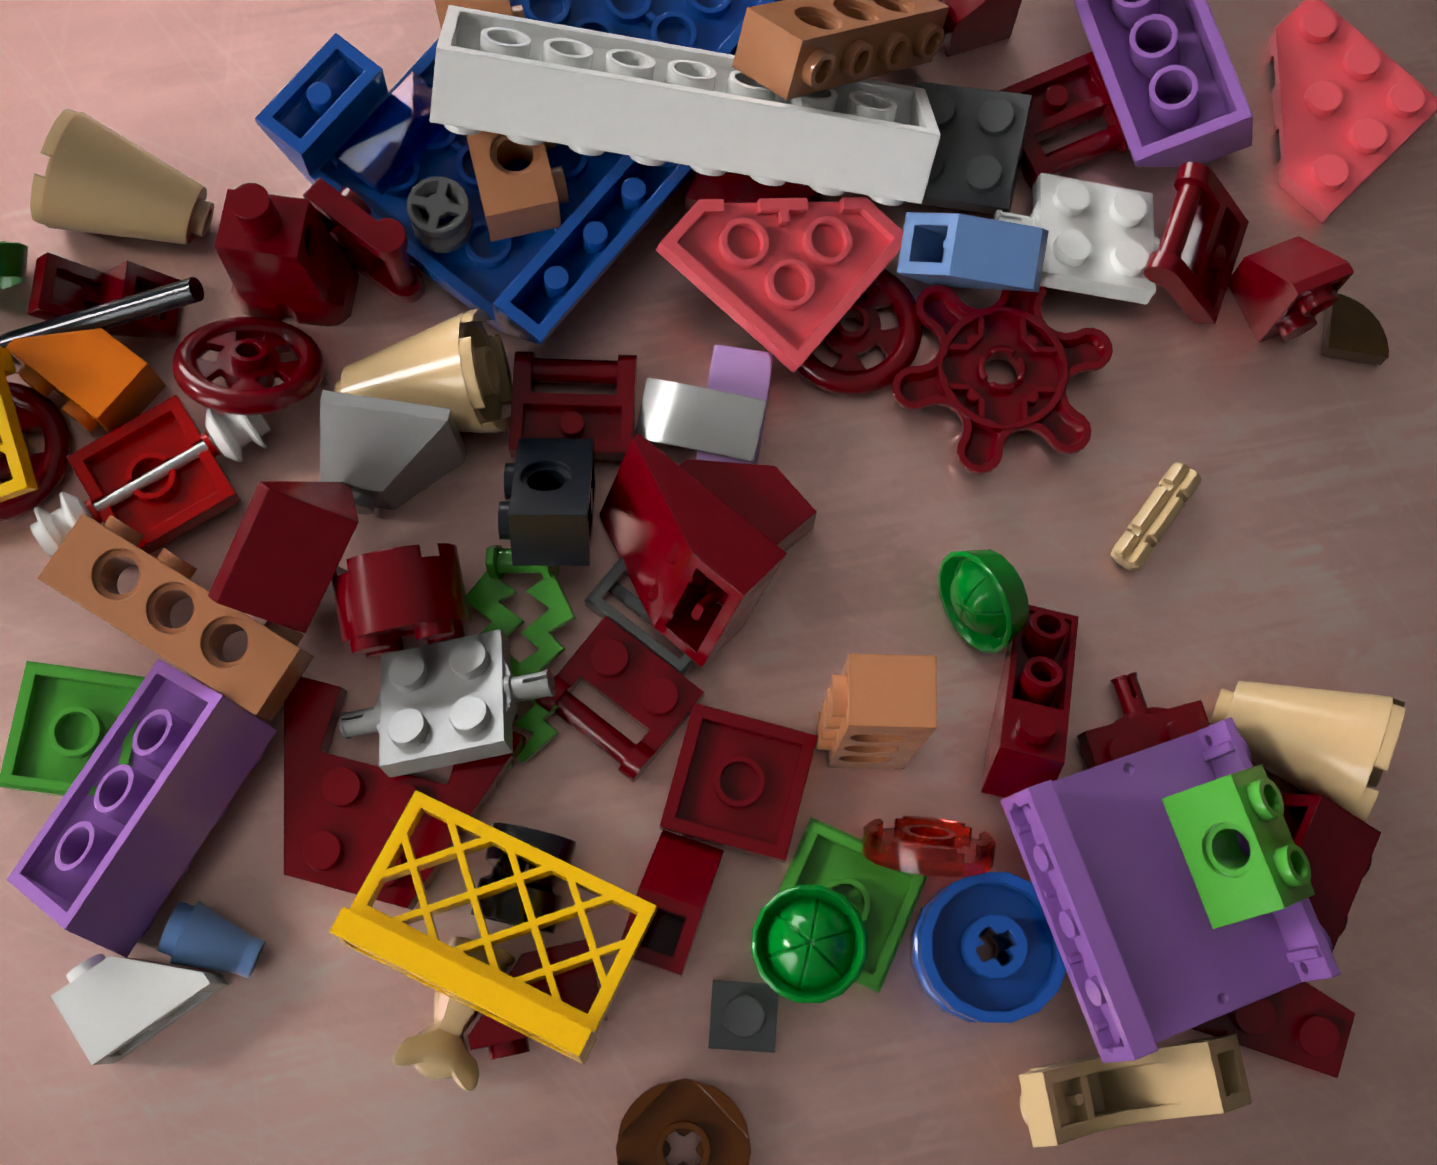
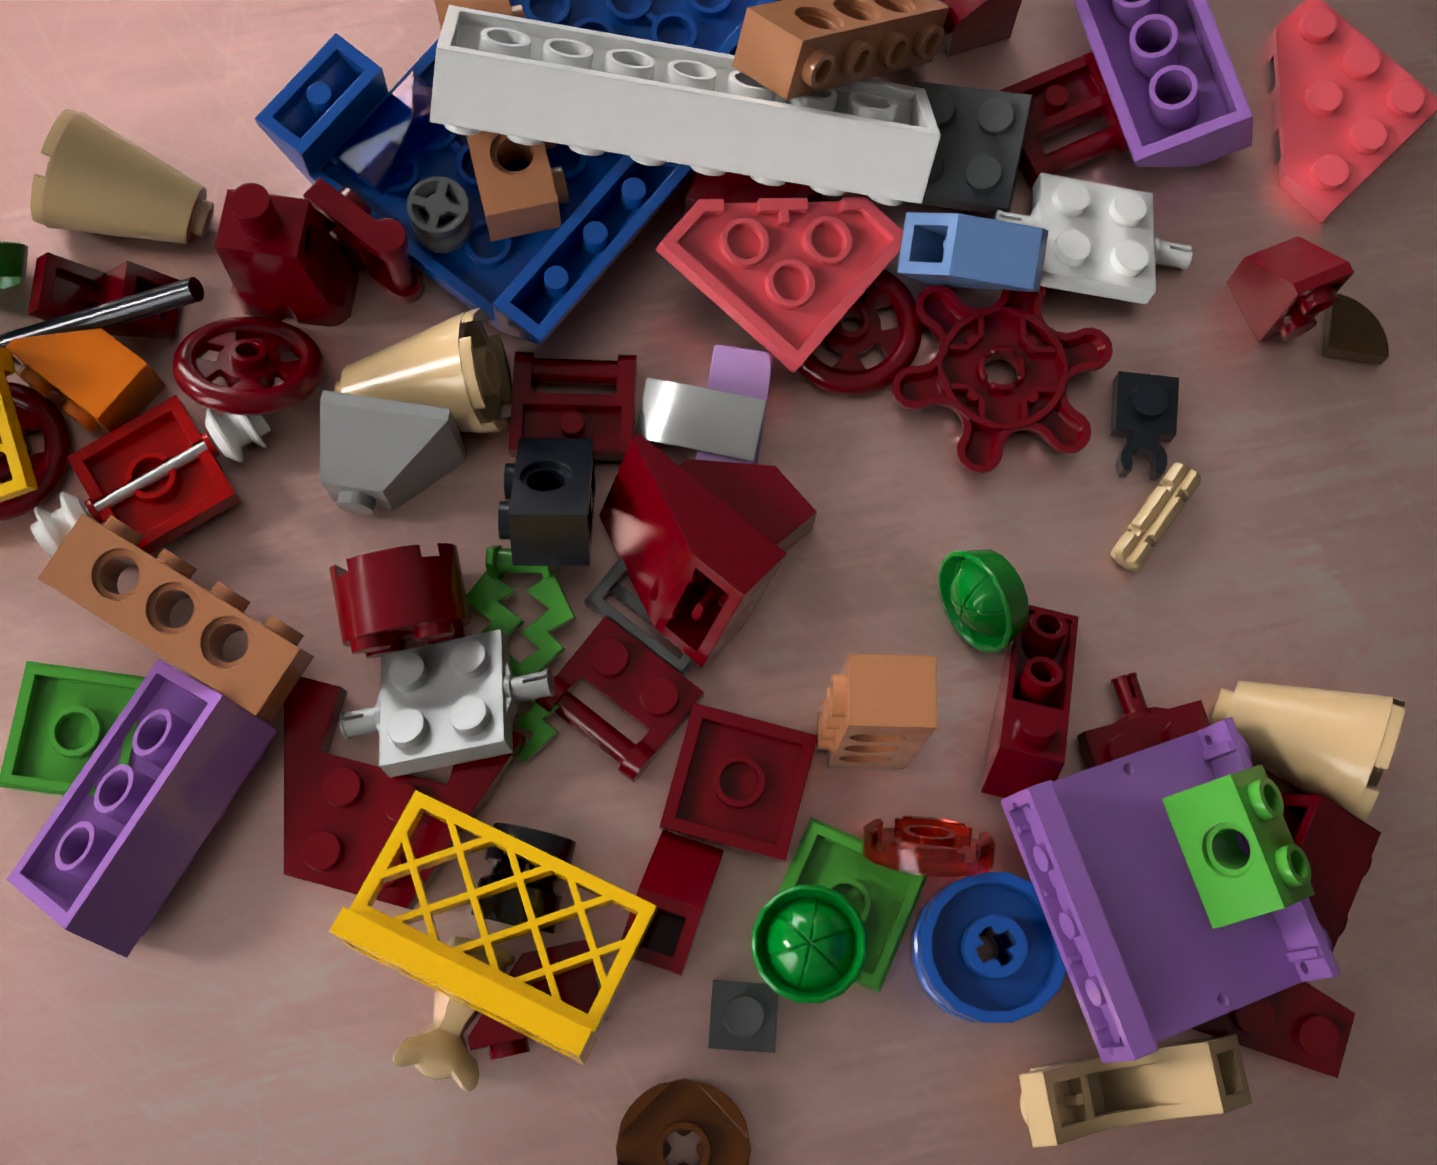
(127, 1001): white slope -> none
(209, 941): medium blue cone -> none
(287, 551): dark red slope -> none
(1144, 414): none -> black plate
(1198, 244): dark red plate -> none

